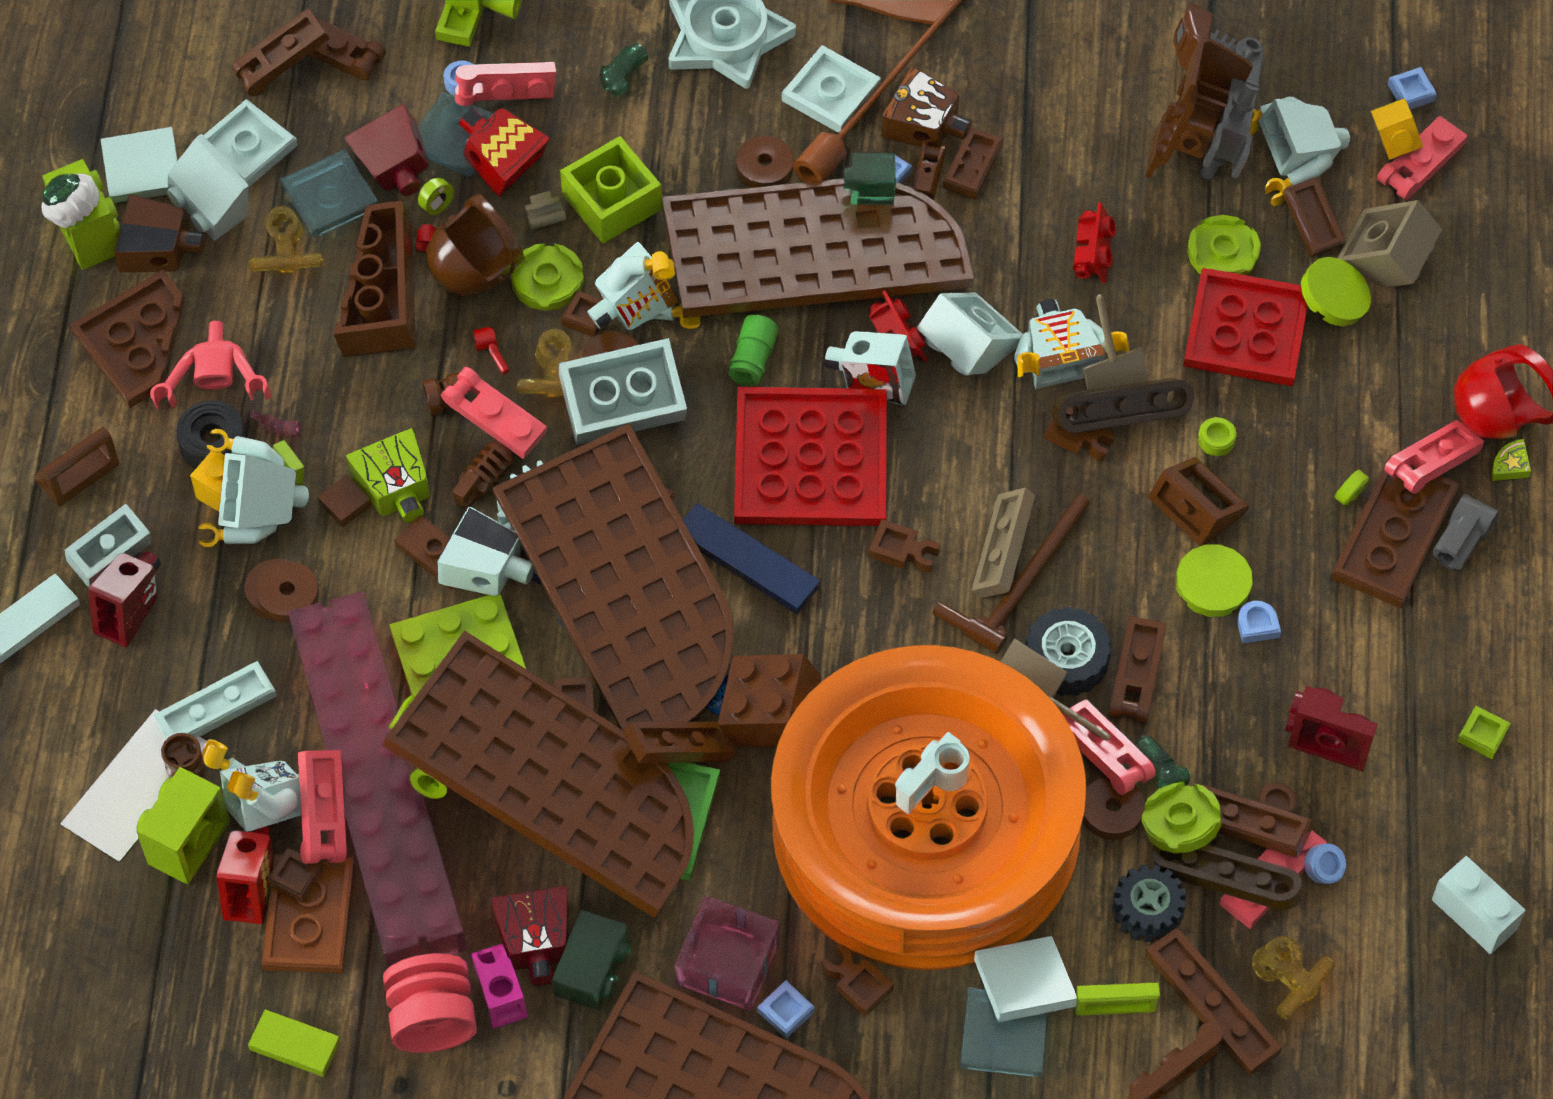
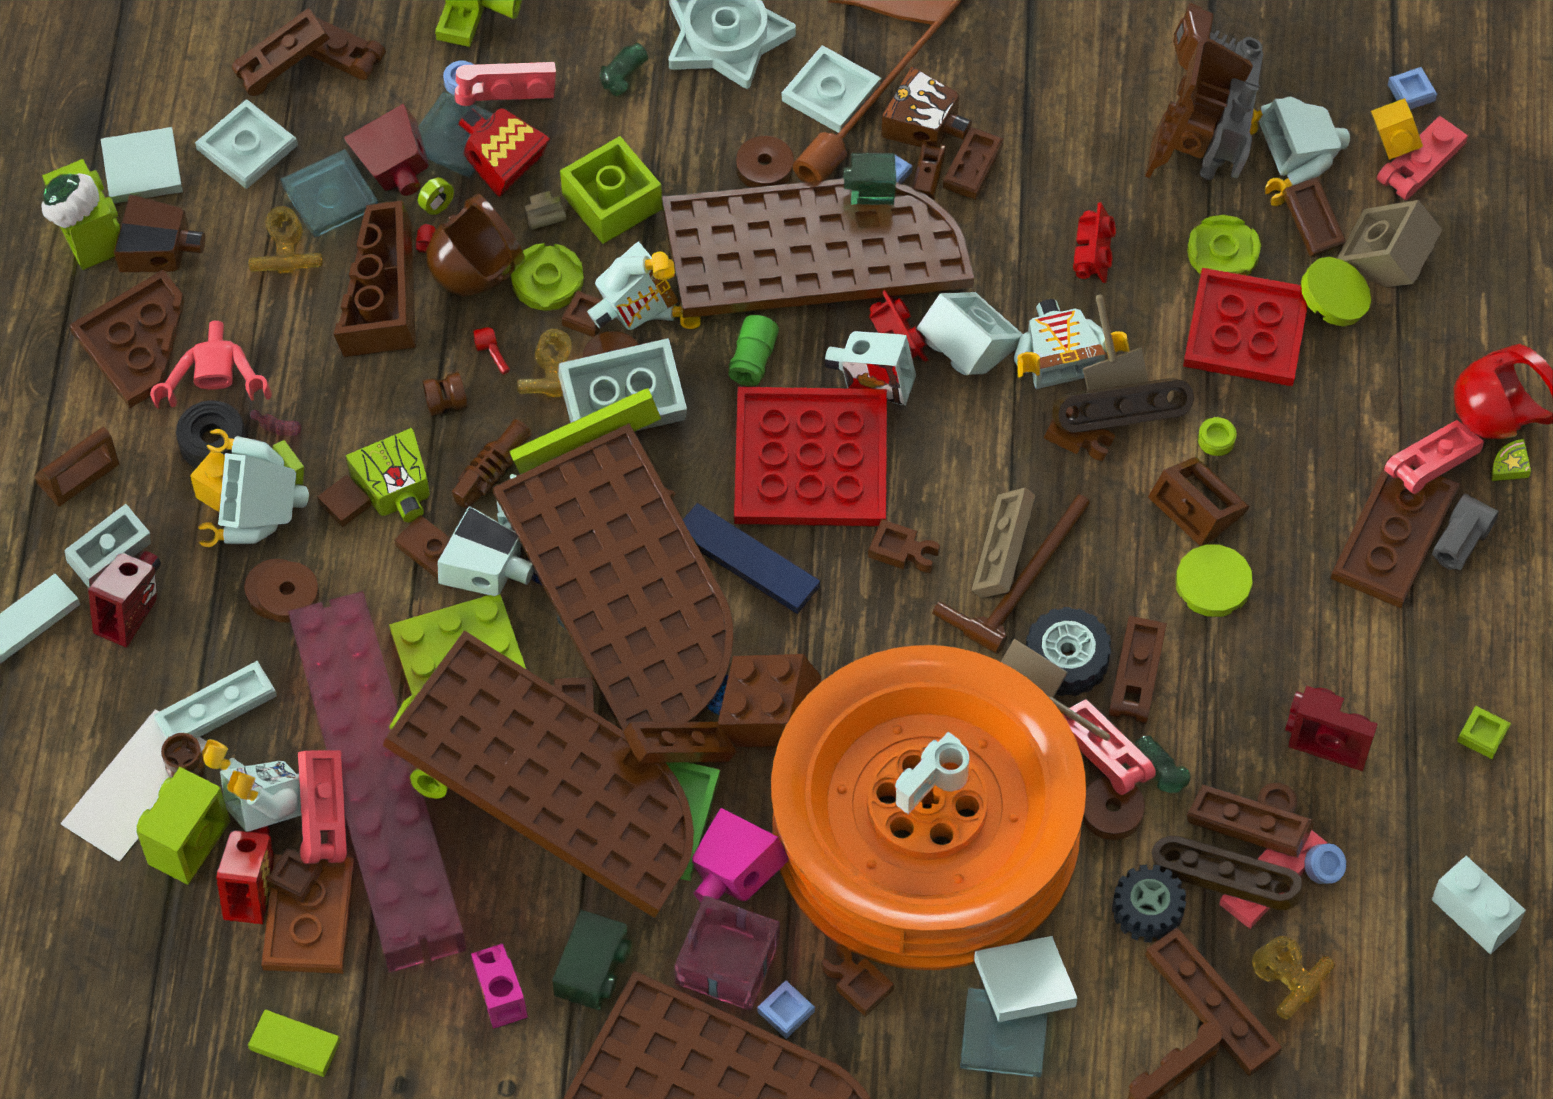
(208, 189): light aqua slope -> none
(429, 1003): coral wheel -> none
(494, 413): coral plate -> none
(534, 929): dark red torso -> none
(635, 409): none -> lime tile
(736, 858): none -> dark pink torso
(1117, 999): lime tile -> none
(1181, 817): lime tile -> none
(1258, 622): light blue tile -> none
(1352, 488): lime tile -> none

